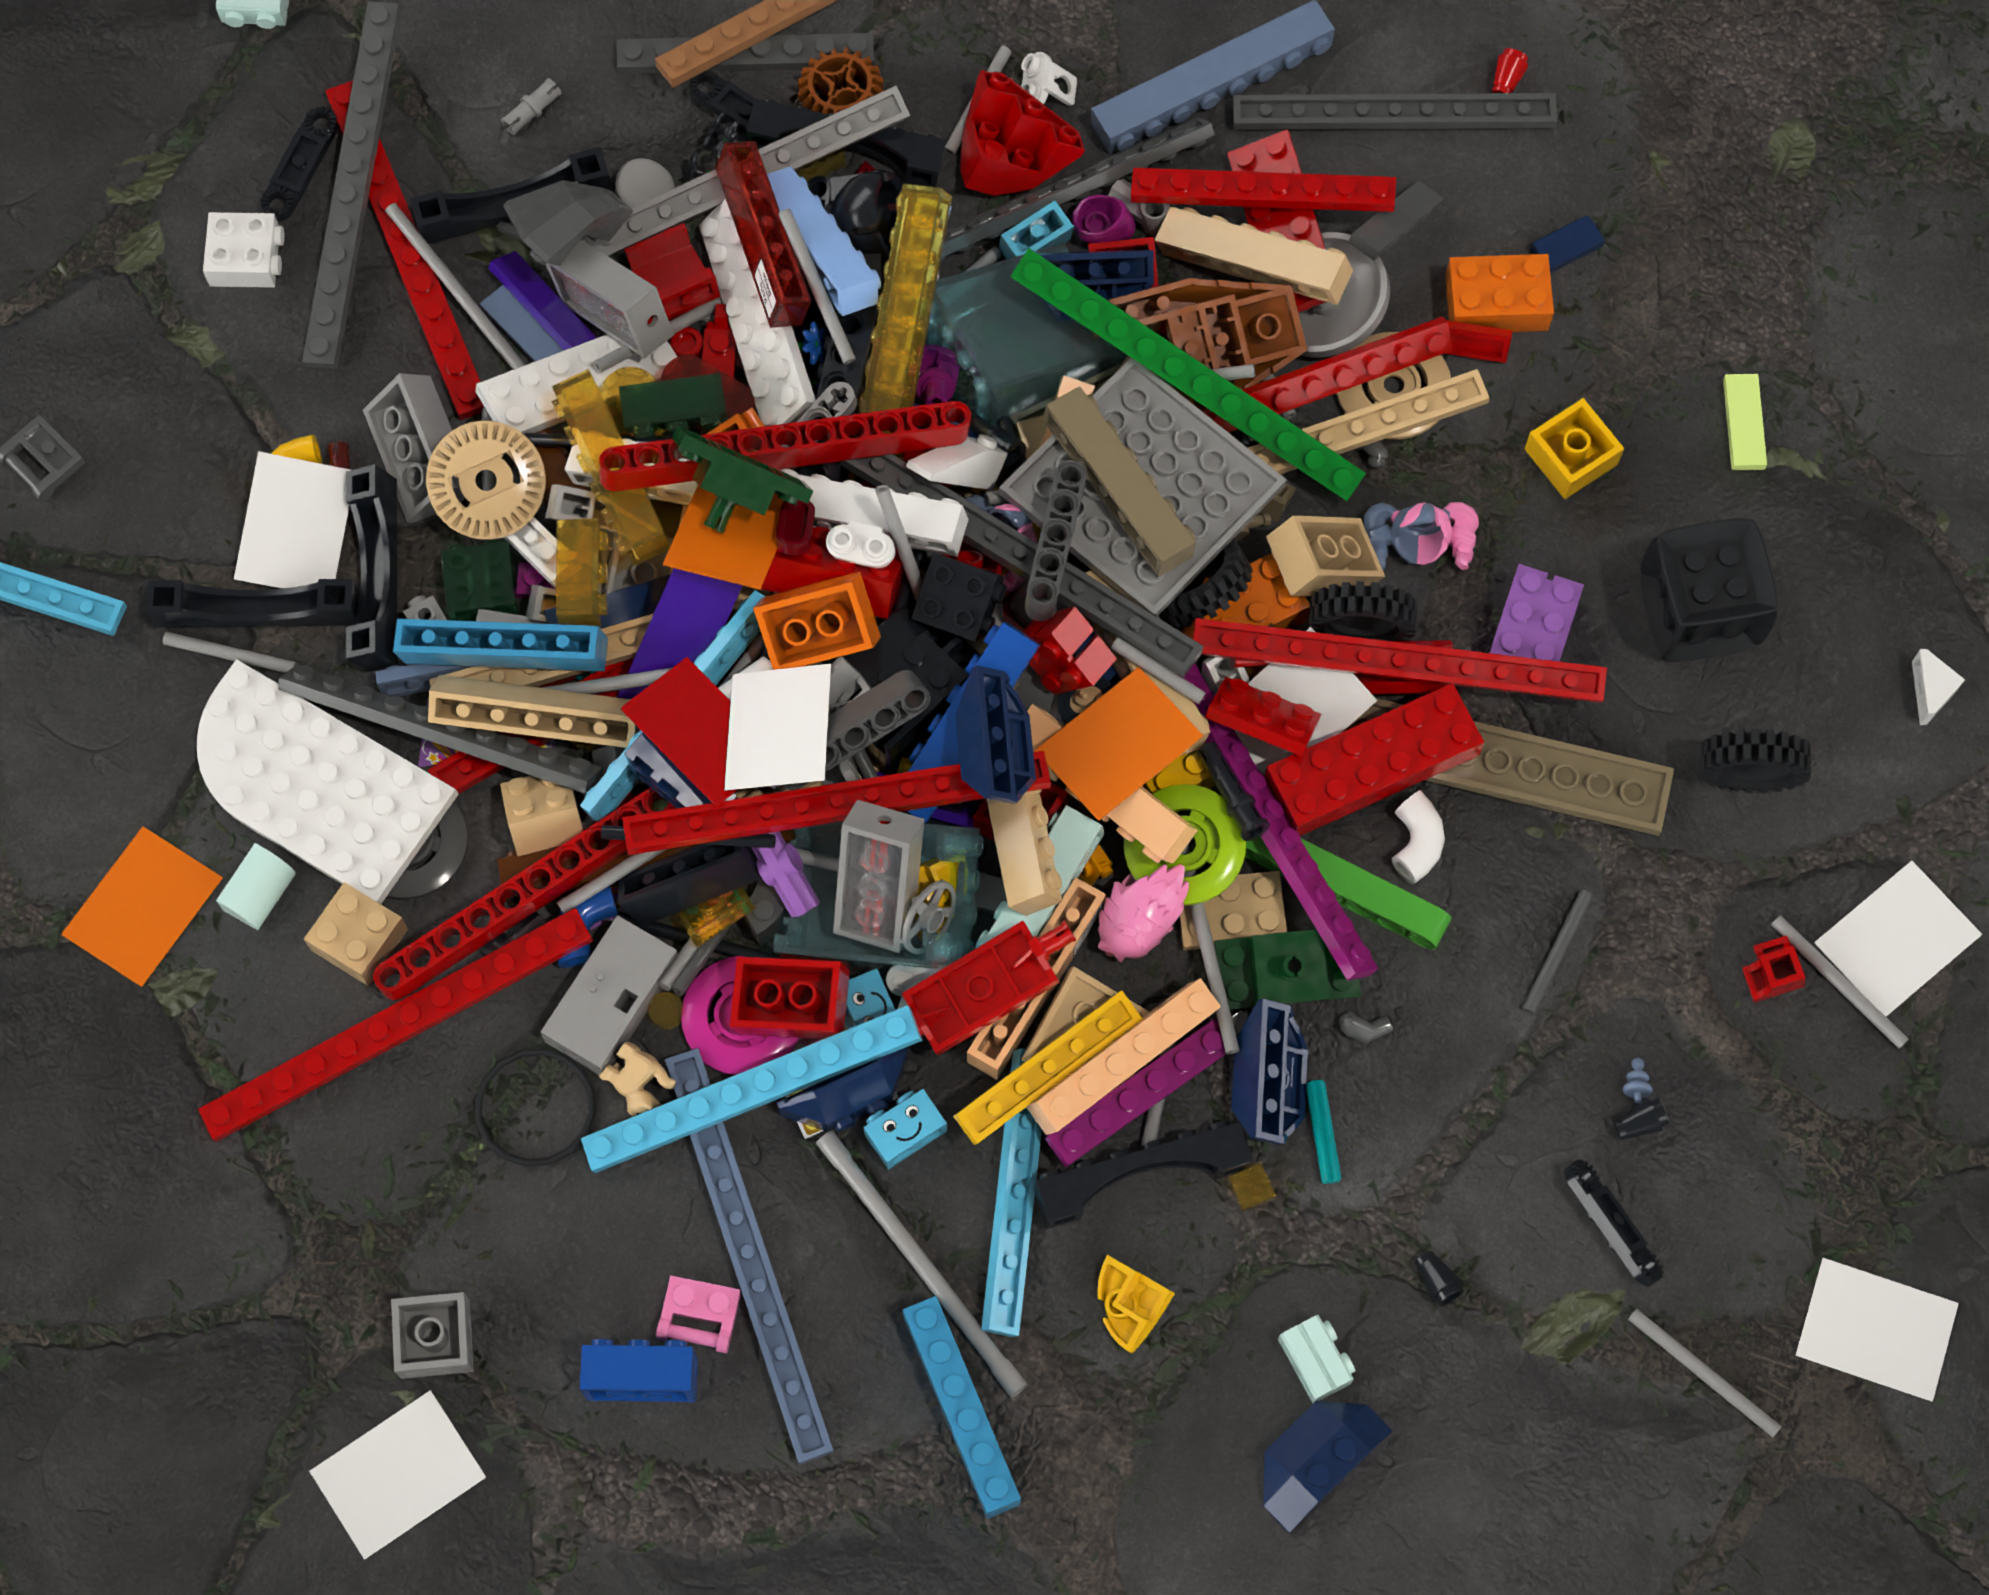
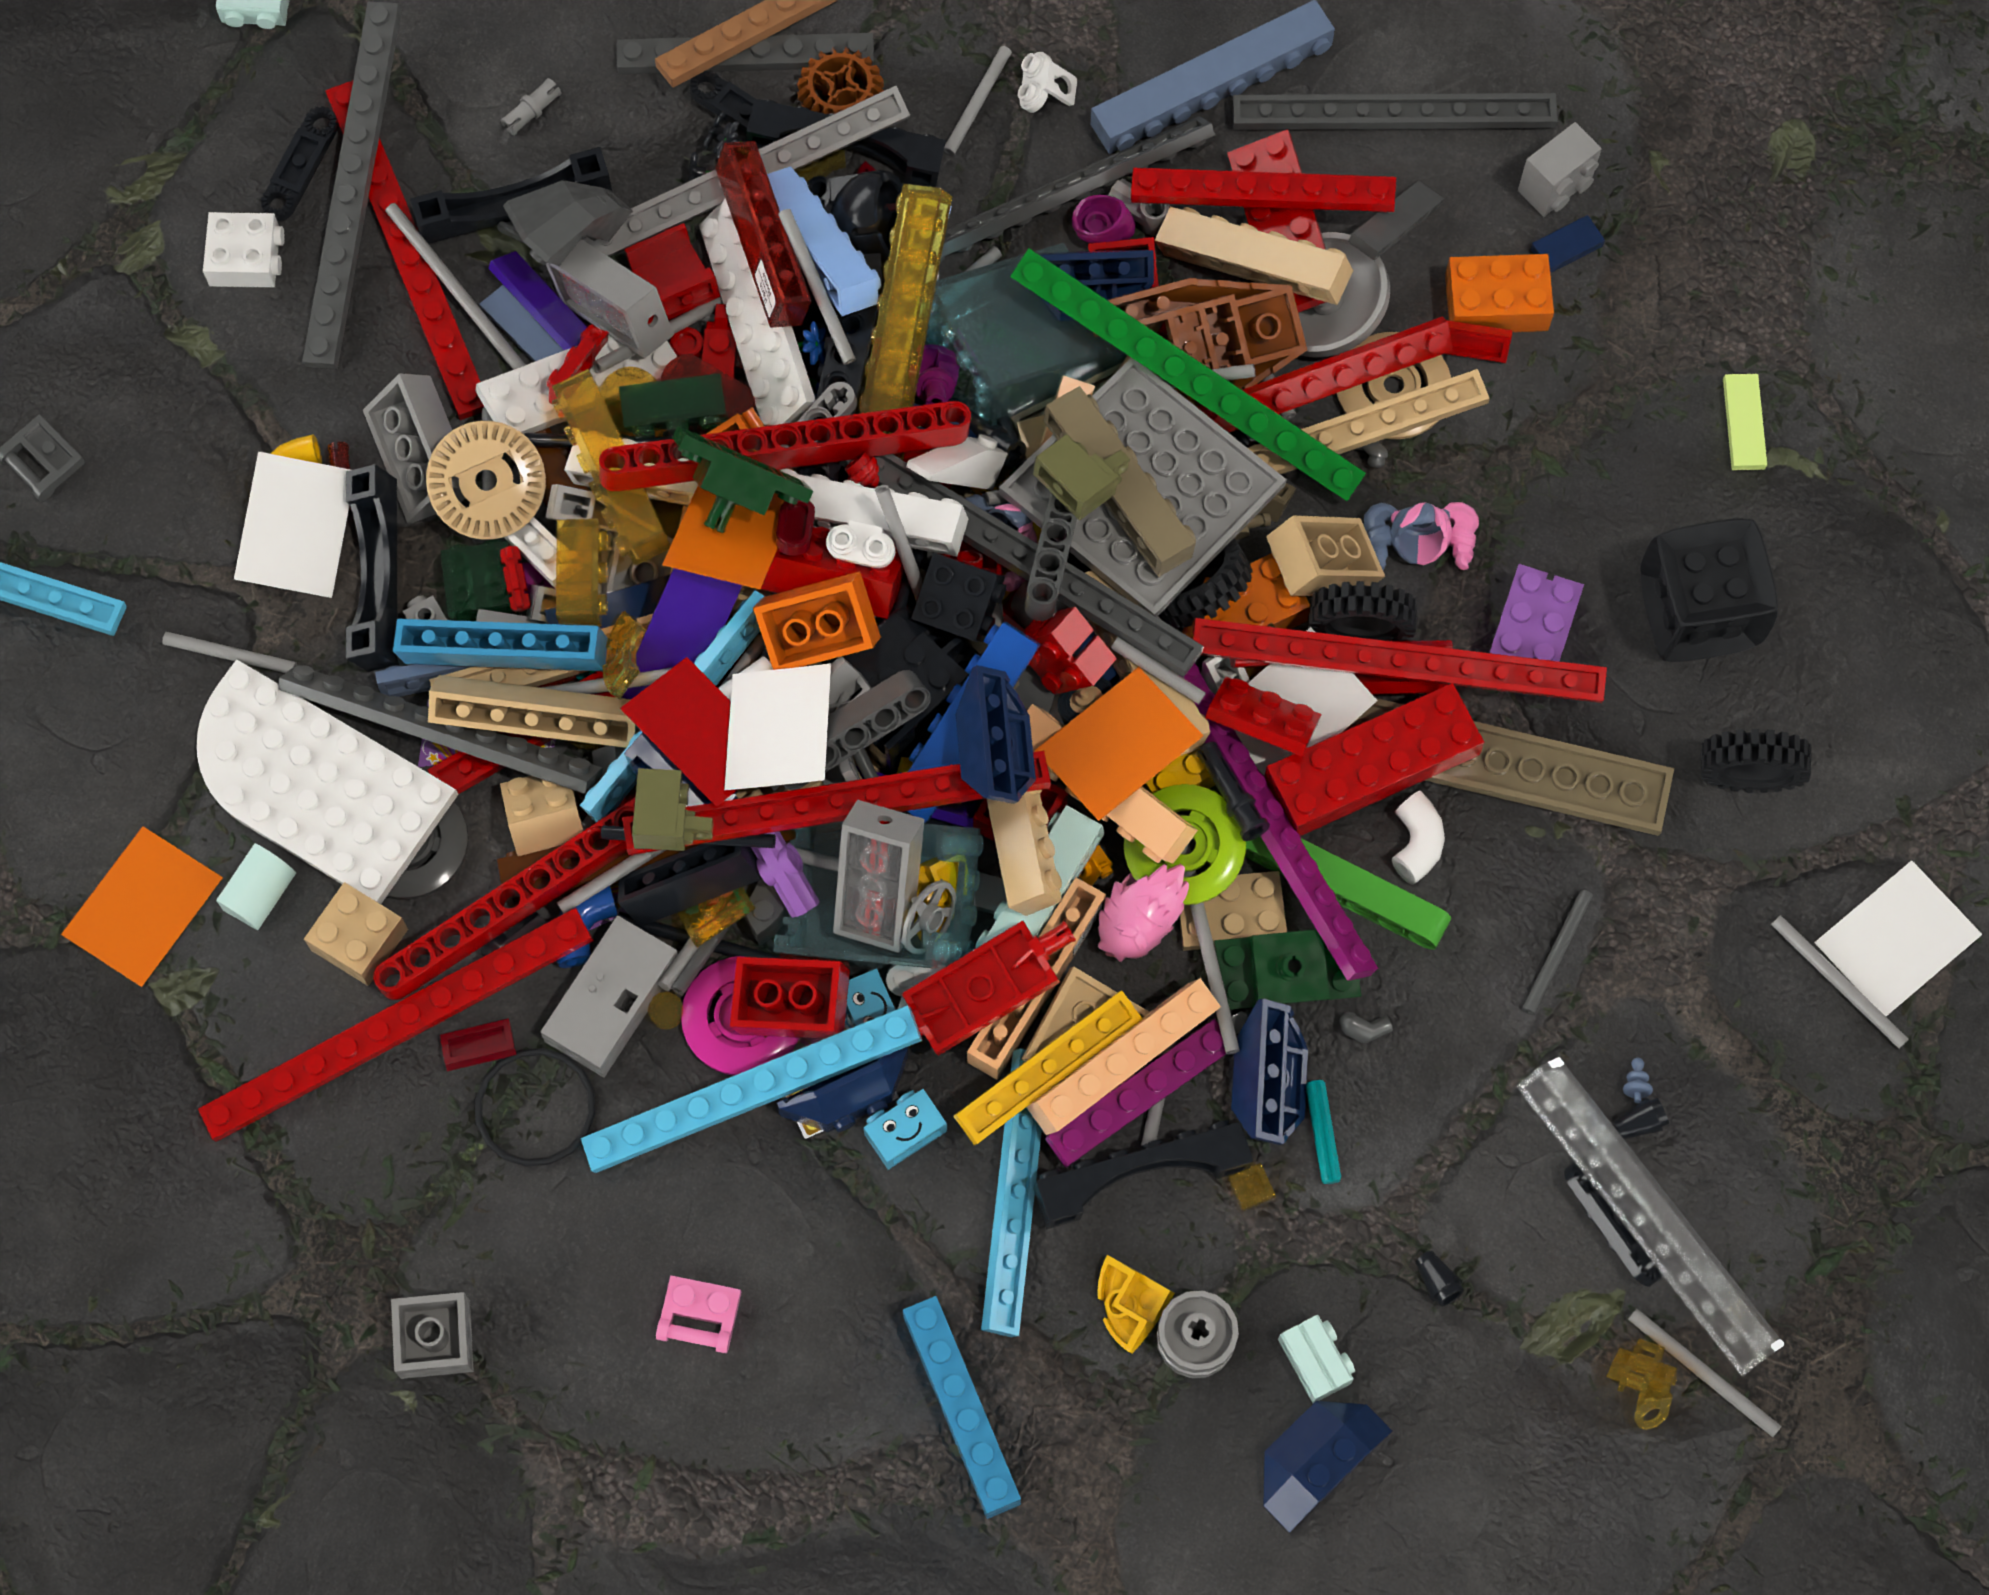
(187, 605): black arch -> none
(397, 1474): white sticker -> none
(478, 1044): none -> dark red tile
(515, 578): none -> red axle
(579, 358): none -> red hinge
(622, 647): none -> clear yellow tile
(631, 1079): tan animal -> none
(639, 1371): blue brick -> none
(641, 181): light grey piece -> none
(662, 815): none -> olive hinge
(754, 1271): sand blue plate -> none
(863, 470): none -> red plate
(1000, 1366): light grey piece -> none
(1013, 139): red brick -> none
(1039, 231): medium azure brick -> none
(1077, 478): none -> olive hinge
(1201, 1313): none -> light grey wheel
(1509, 70): red cone -> none
(1559, 170): none -> light grey brick
(1574, 448): yellow brick -> none
(1650, 1216): none -> clear brick
(1653, 1387): none -> clear yellow piece
(1774, 971): red brick -> none
(1877, 1329): white sticker -> none
(1933, 684): white slope -> none

